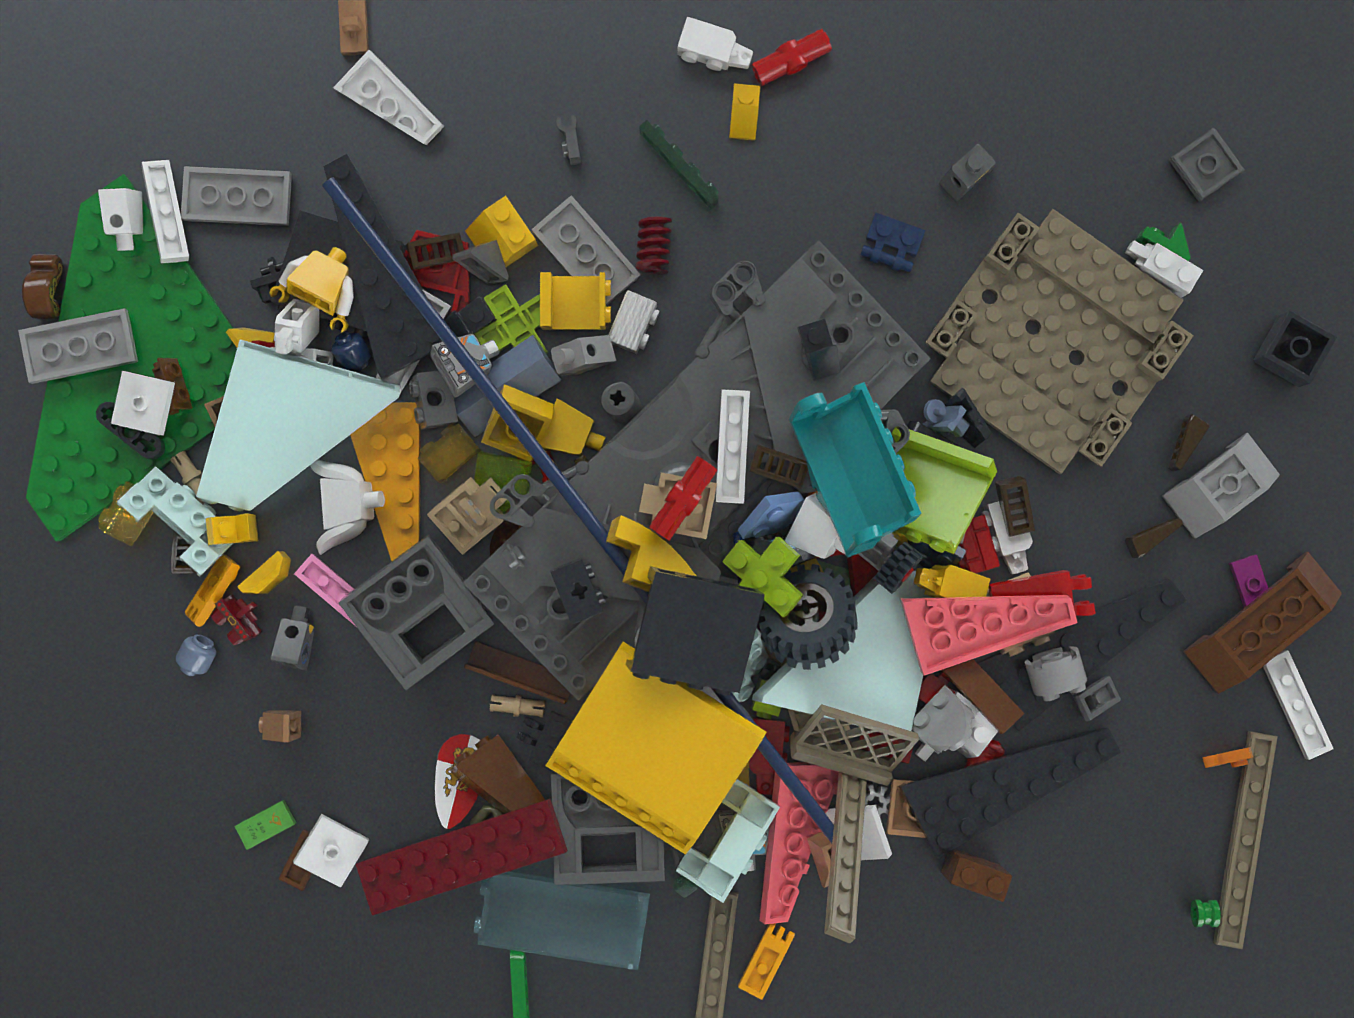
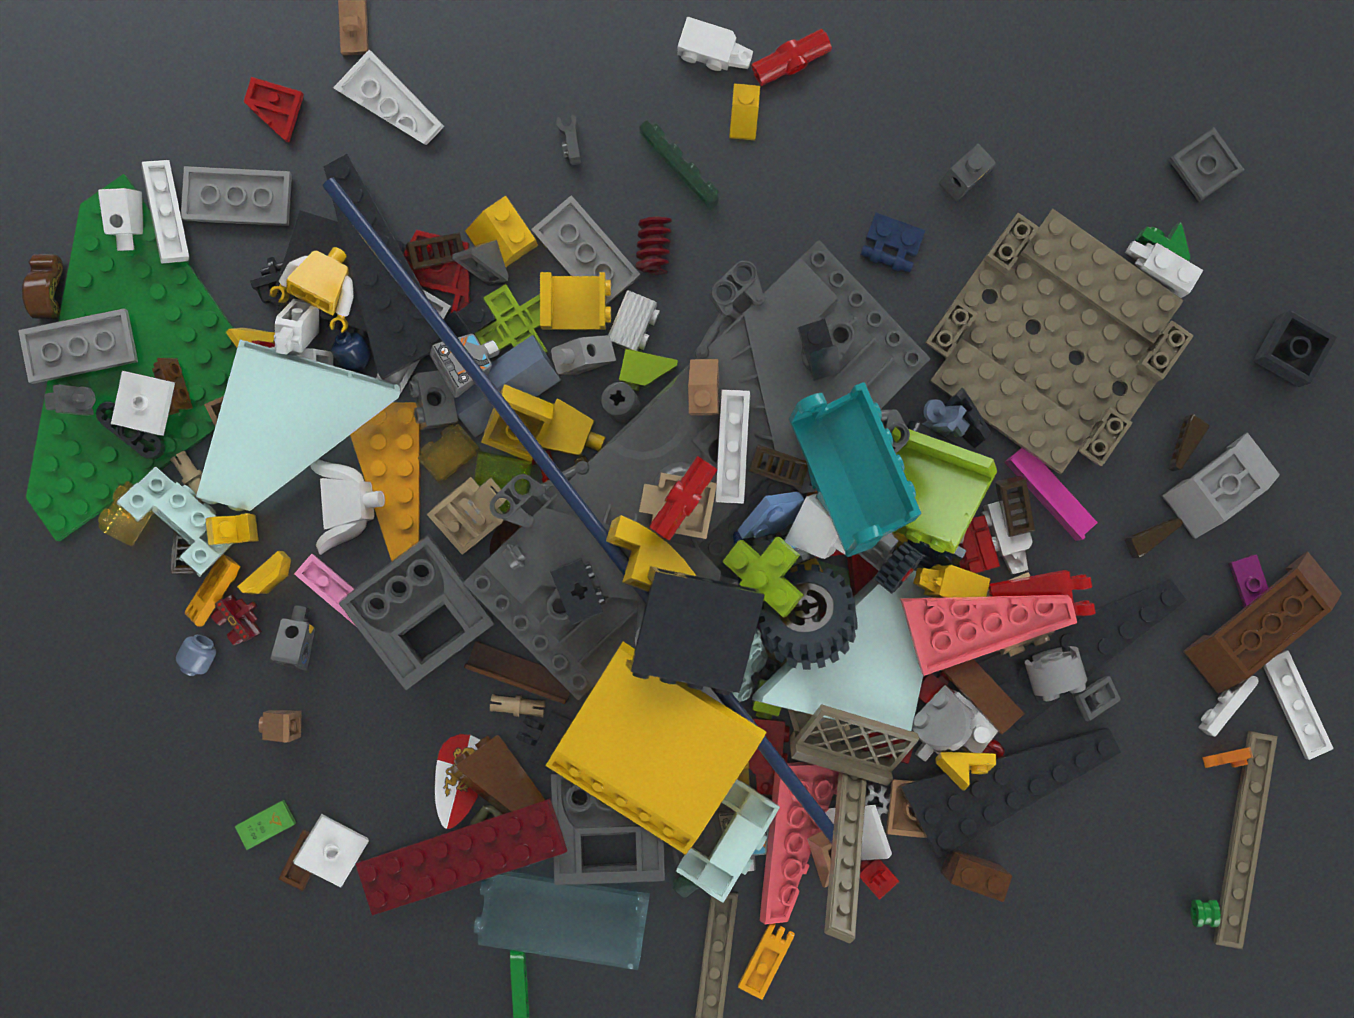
(71, 400): none -> dark grey hips
(274, 105): none -> red wing
(644, 369): none -> lime slope
(703, 387): none -> medium nougat slope
(877, 877): none -> red brick
(958, 764): none -> yellow slope
(1052, 494): none -> dark pink panel
(1228, 703): none -> white hinge

